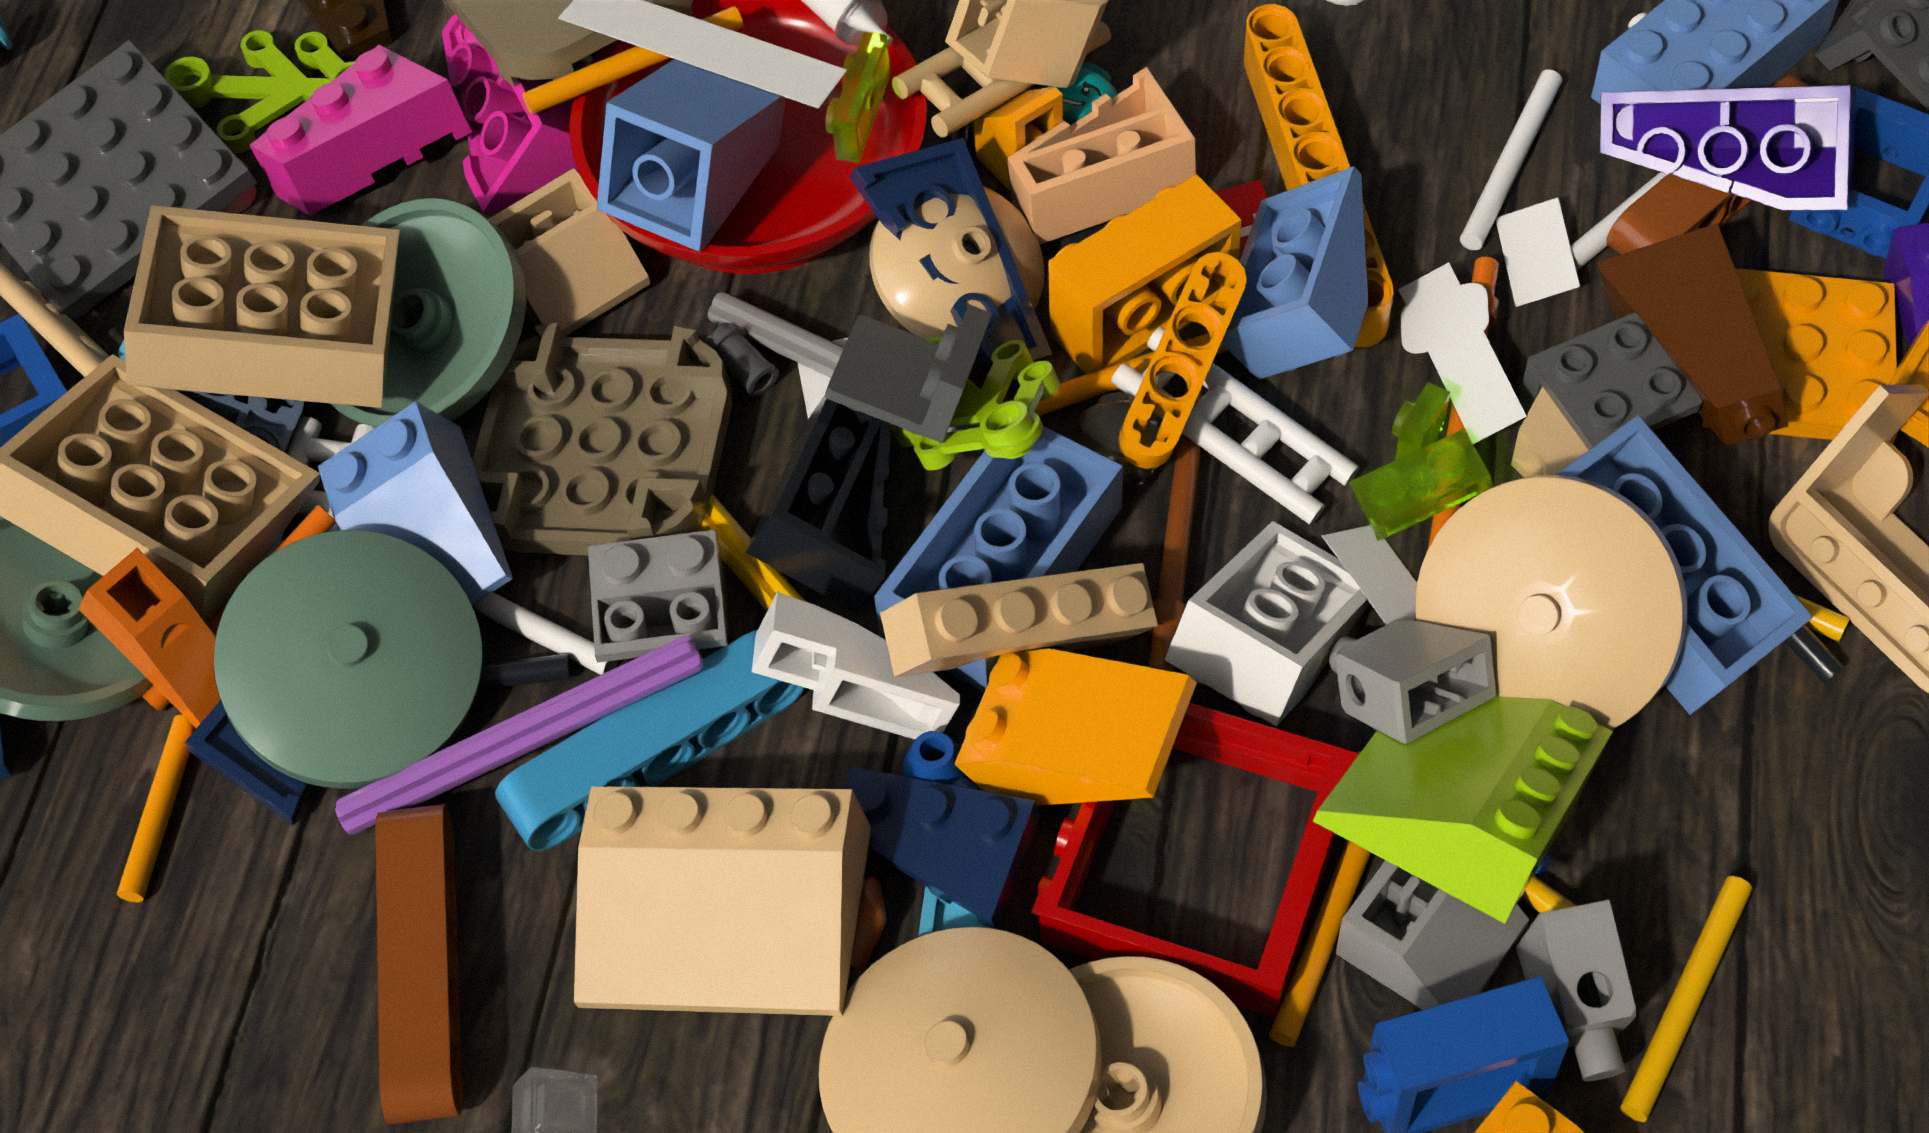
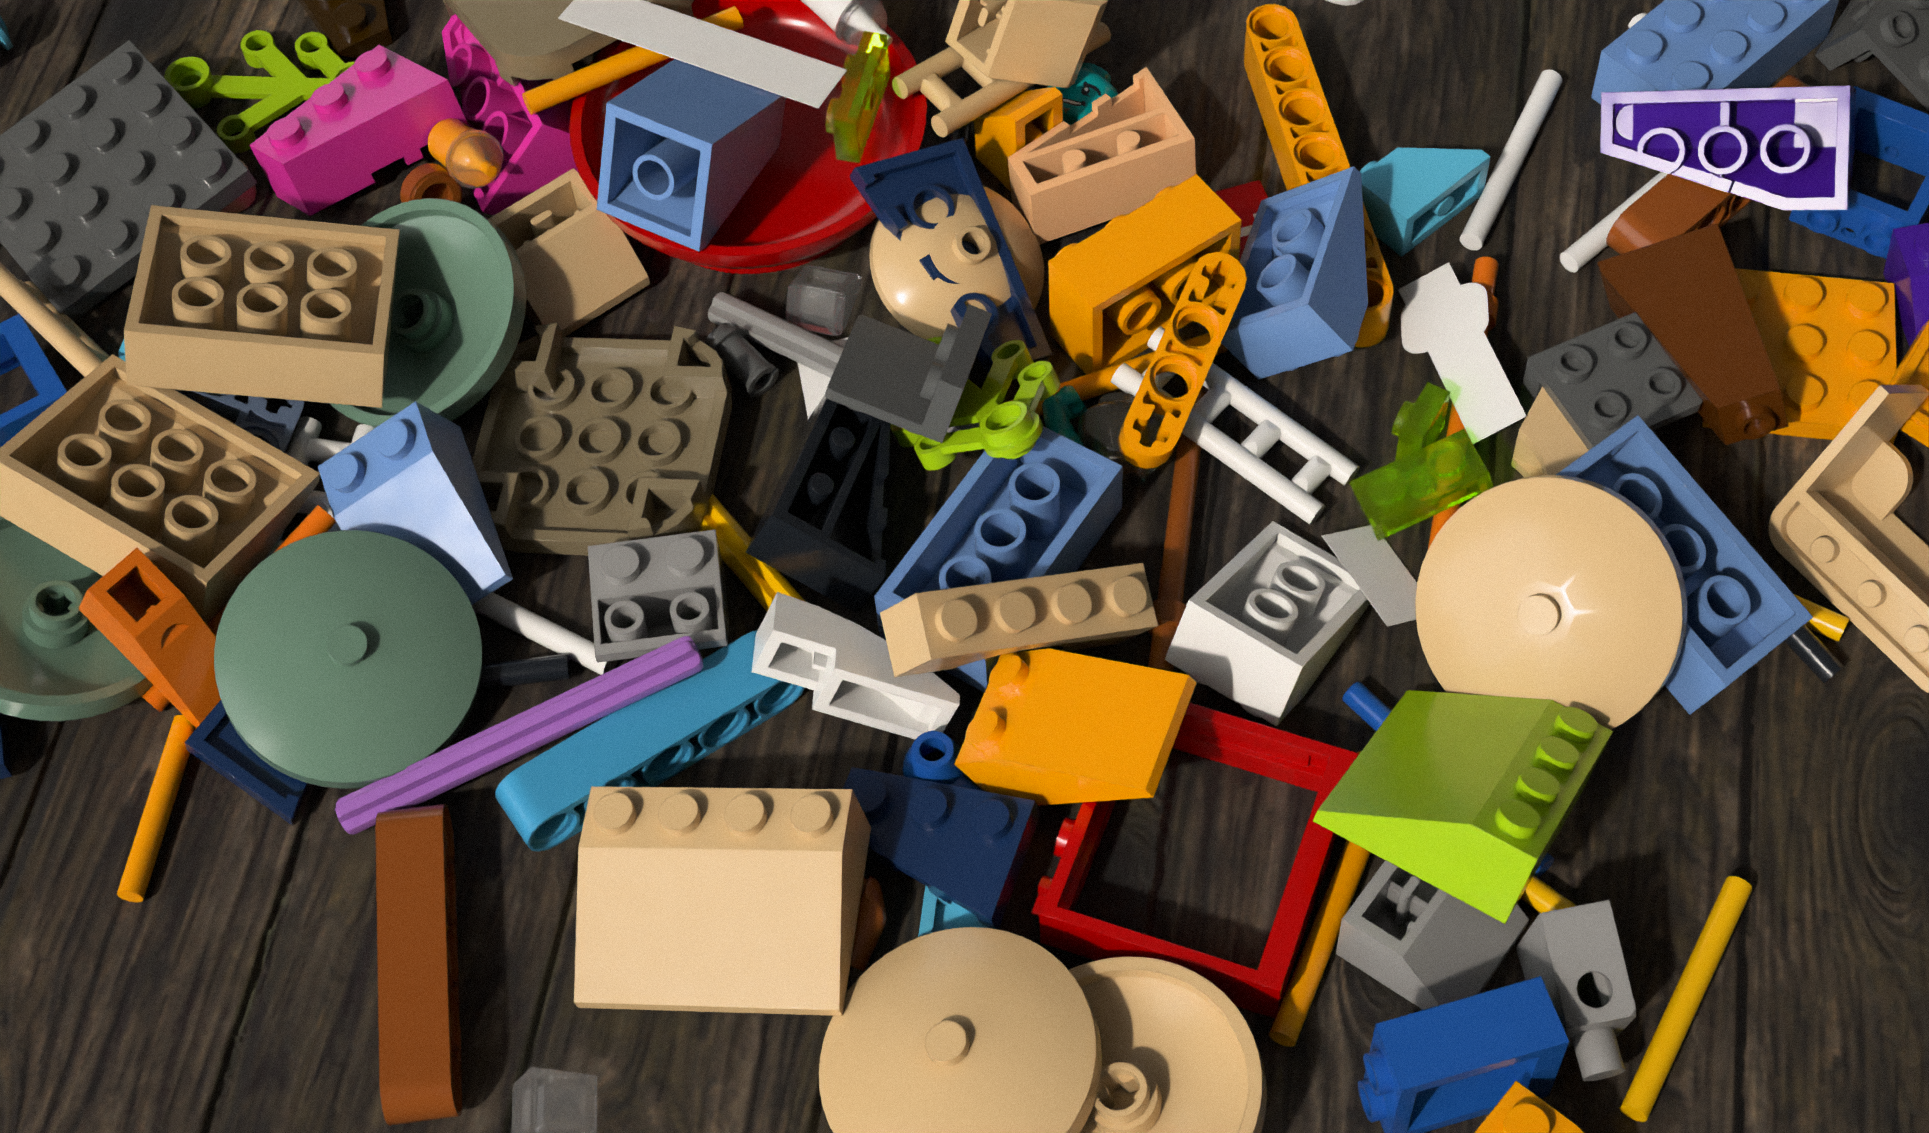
(430, 182): none -> dark orange tile
(467, 153): none -> clear piece
(822, 299): none -> clear slope
(1060, 410): none -> teal arm
(1413, 676): light grey torso -> none
(1420, 191): none -> medium azure slope
(1537, 252): white sticker -> none

